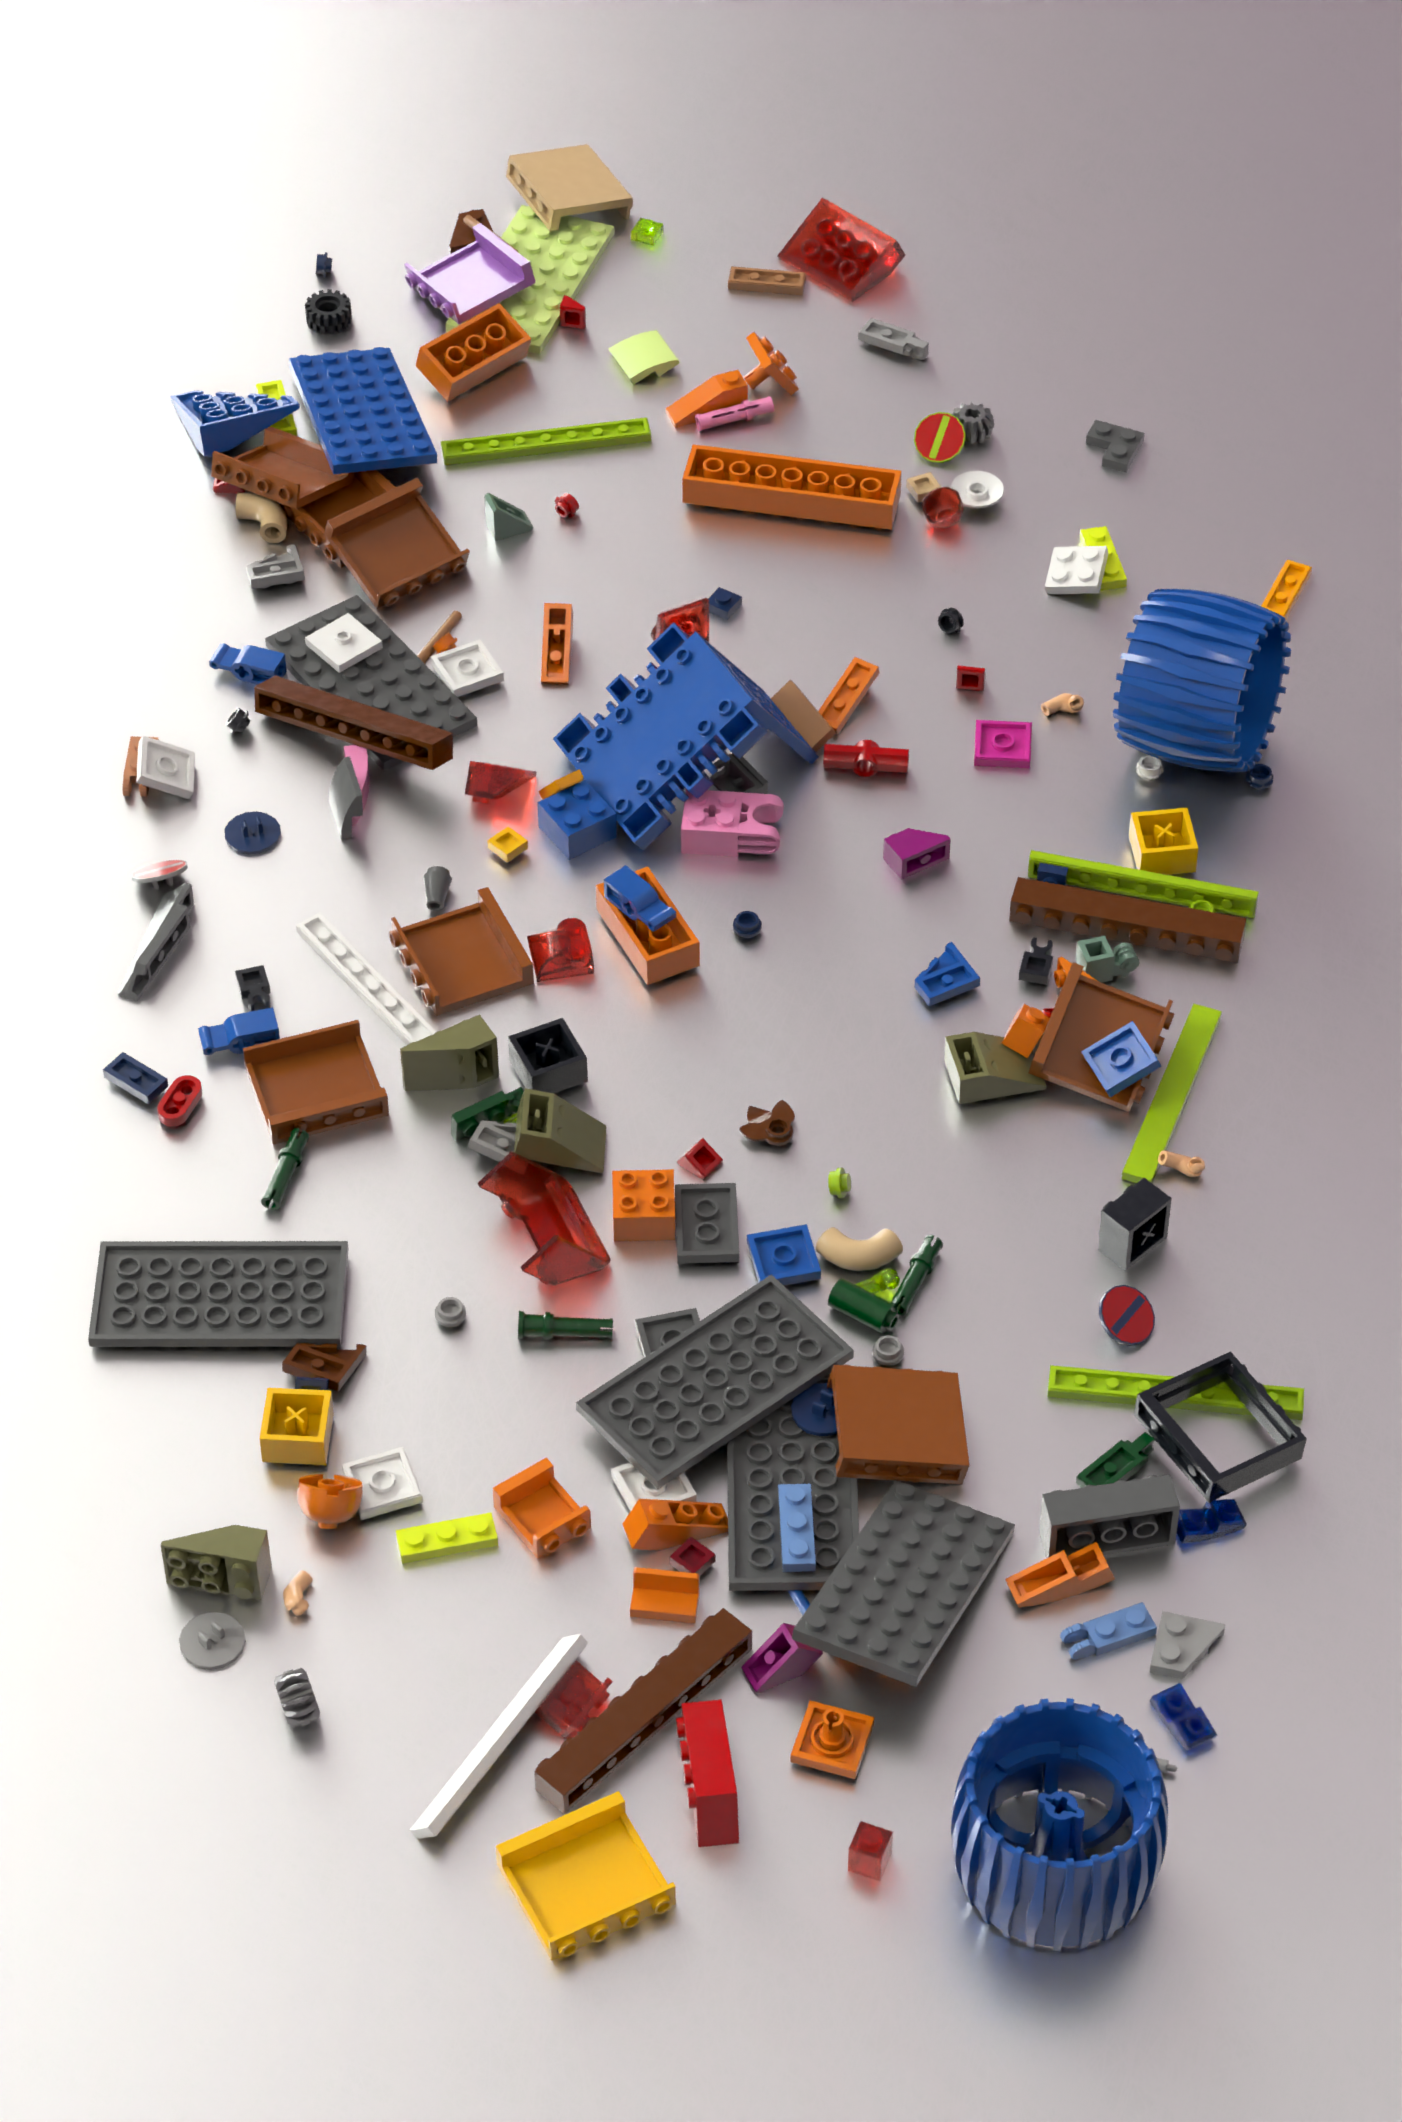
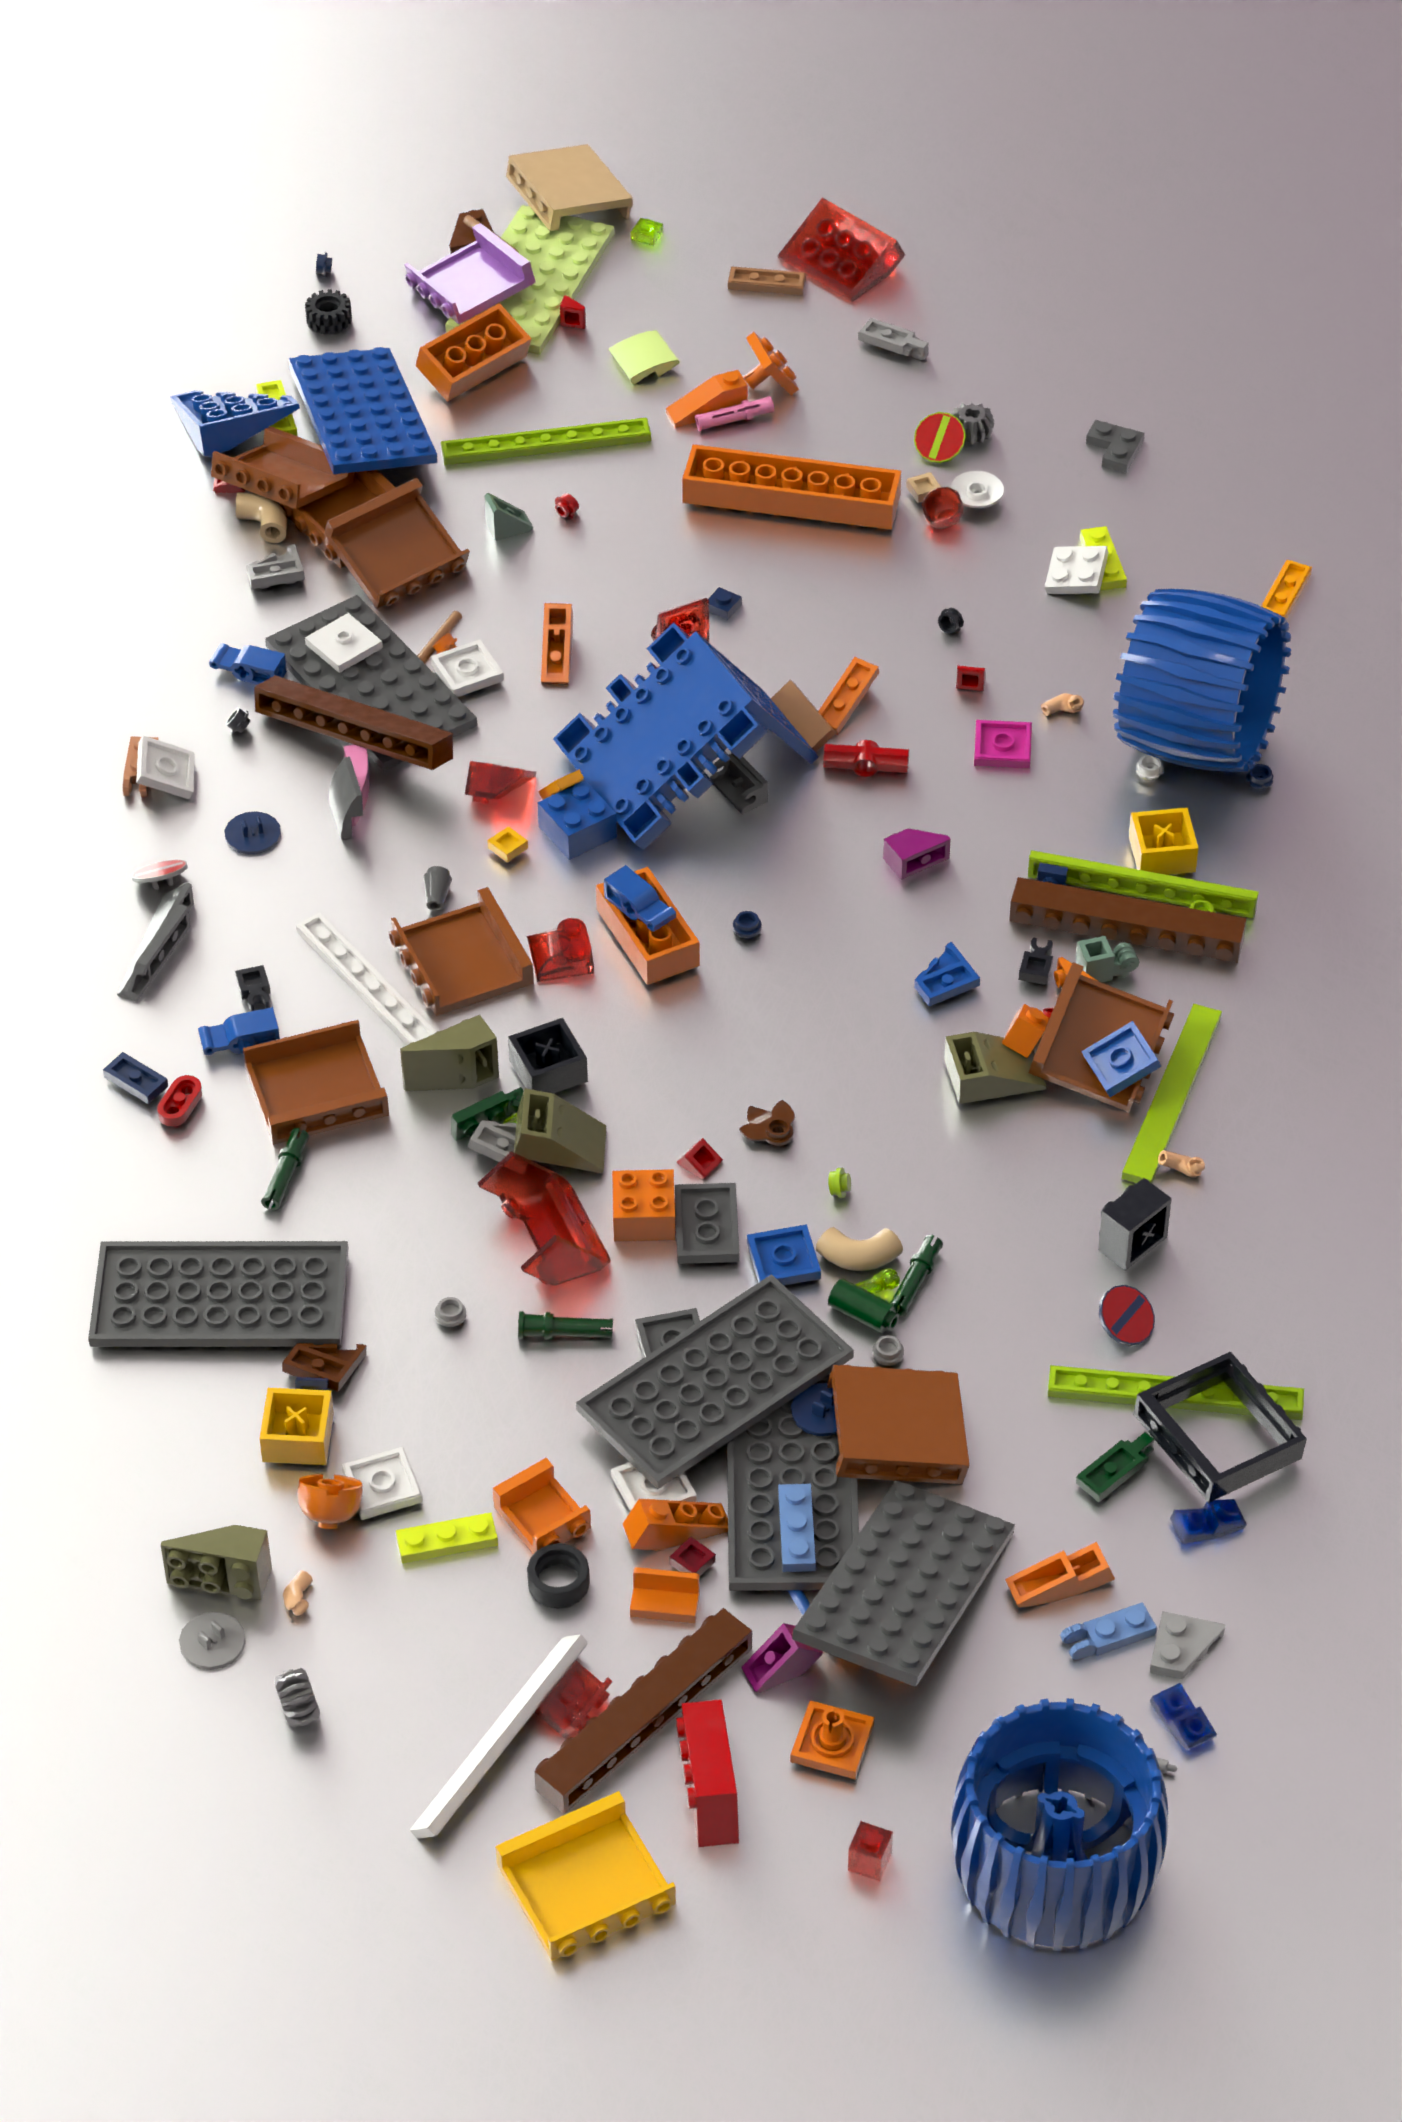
(558, 1555): none -> black tyre
(730, 823): bright pink brick -> none
(1114, 1515): dark grey brick -> none

